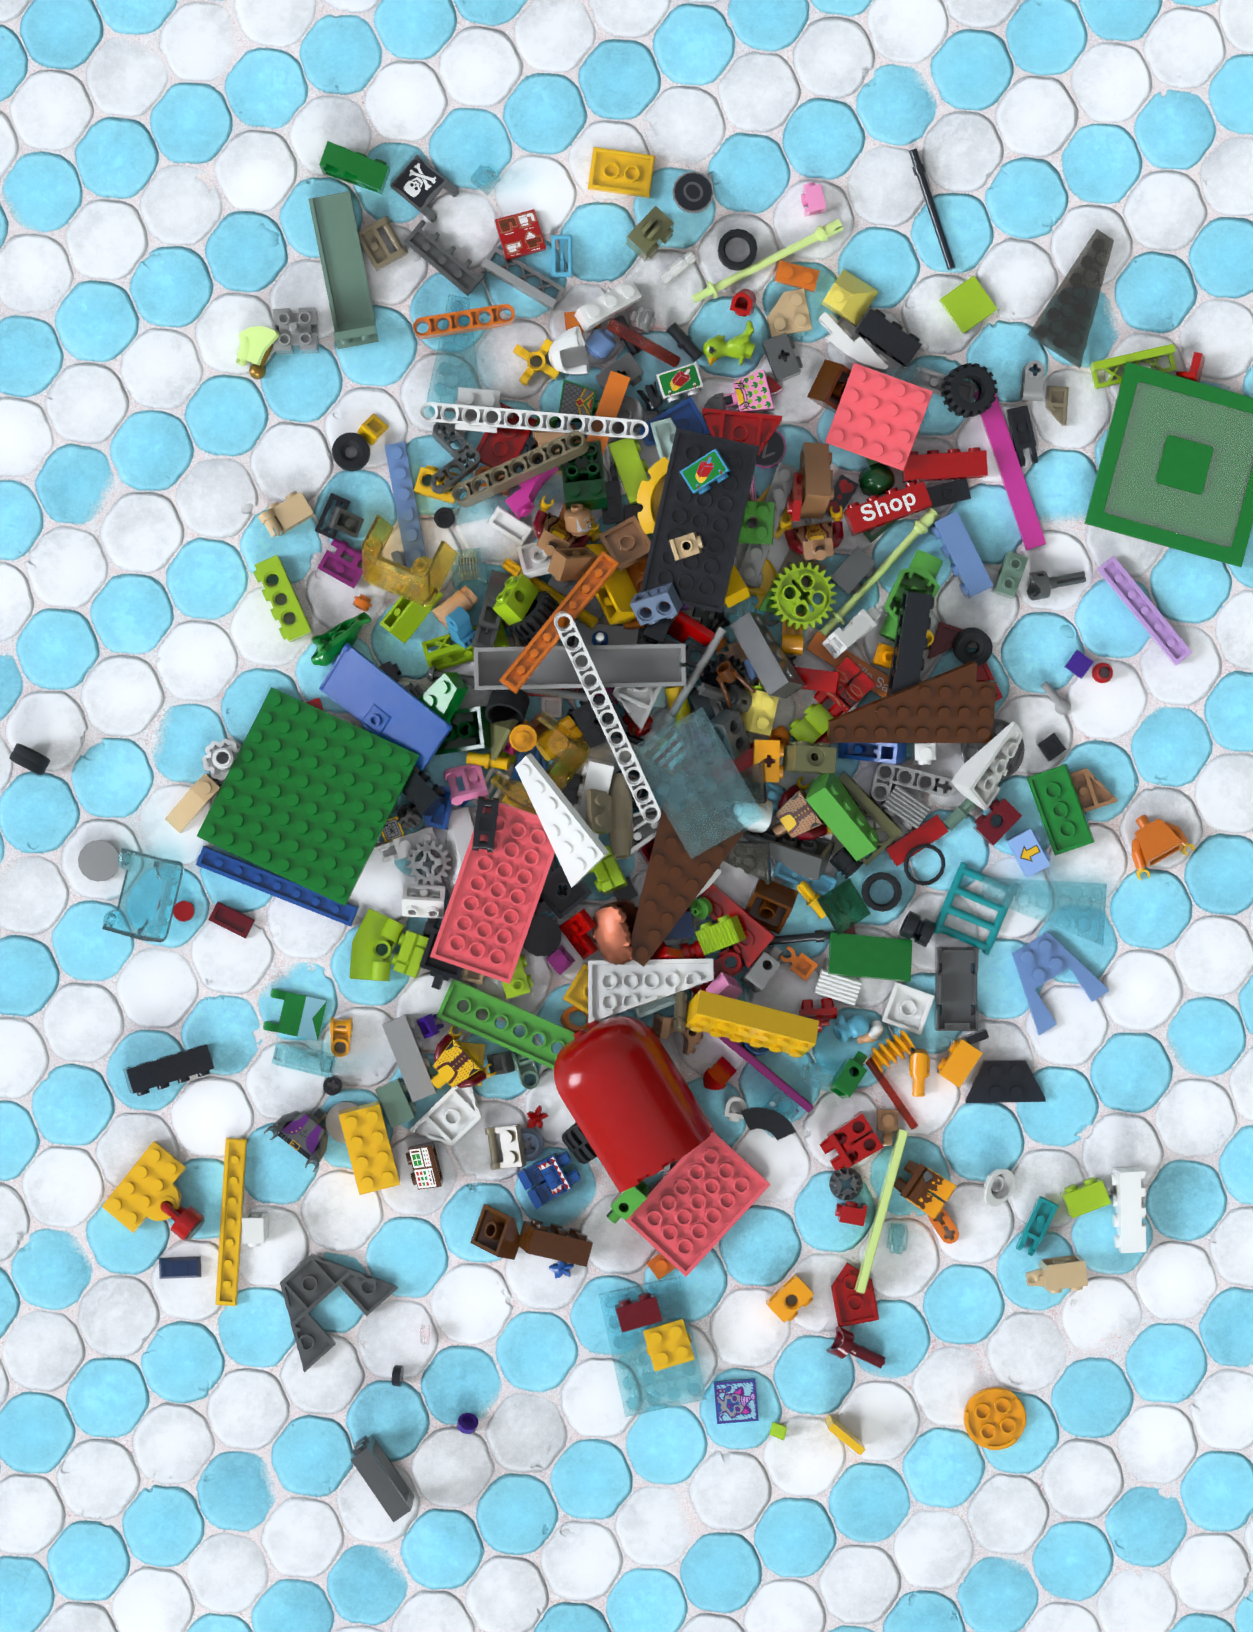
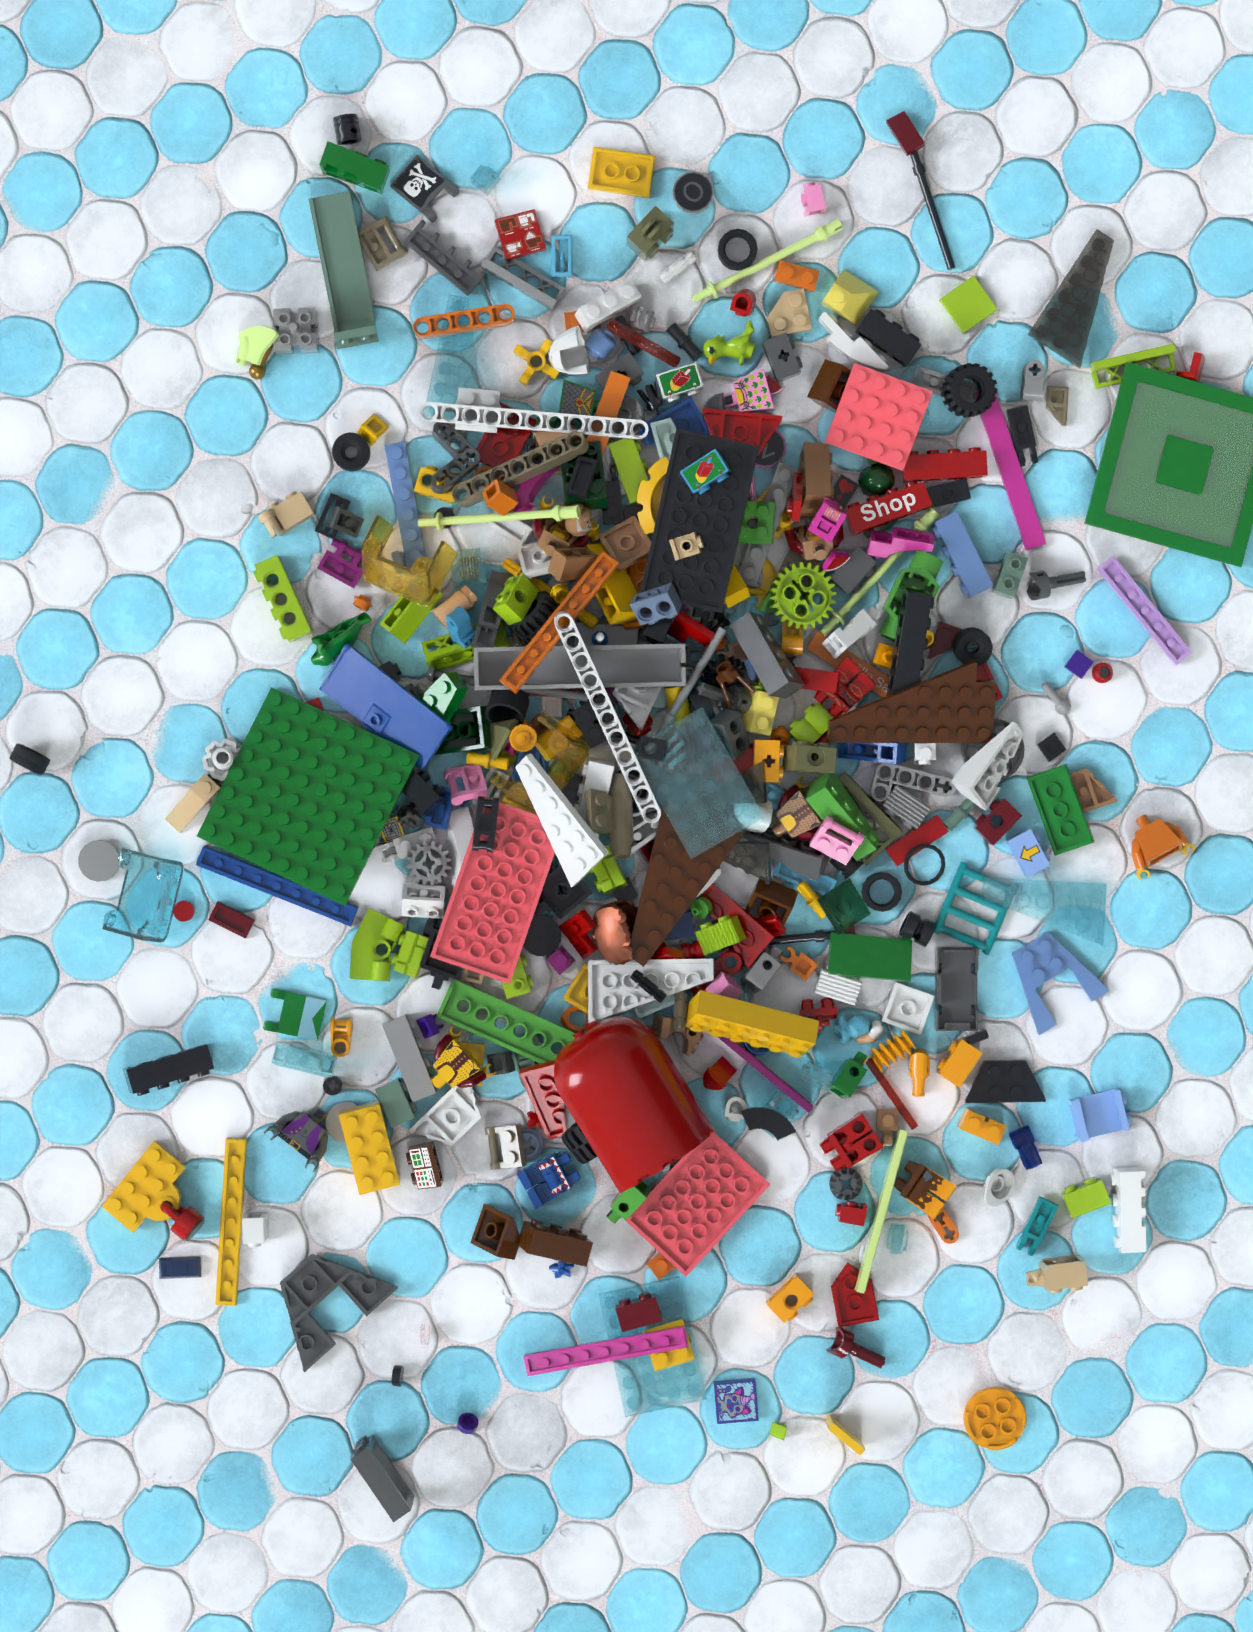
(347, 129): none -> black piece
(500, 497): none -> orange brick
(545, 1098): none -> wing
(557, 513): none -> yellowish green bar
(559, 592): none -> yellow plate
(582, 477): none -> black tile
(606, 1350): none -> dark pink tile
(648, 986): none -> black axle
(658, 755): none -> black brick
(773, 924): none -> red tile
(827, 520): none -> dark pink piece
(834, 845): none -> bright pink plate
(835, 560): none -> tile
(883, 544): none -> dark pink slope
(905, 133): none -> dark red tile
(974, 1123): none -> light orange piece
(1024, 1143): none -> clear blue piece
(1099, 1114): none -> light blue panel

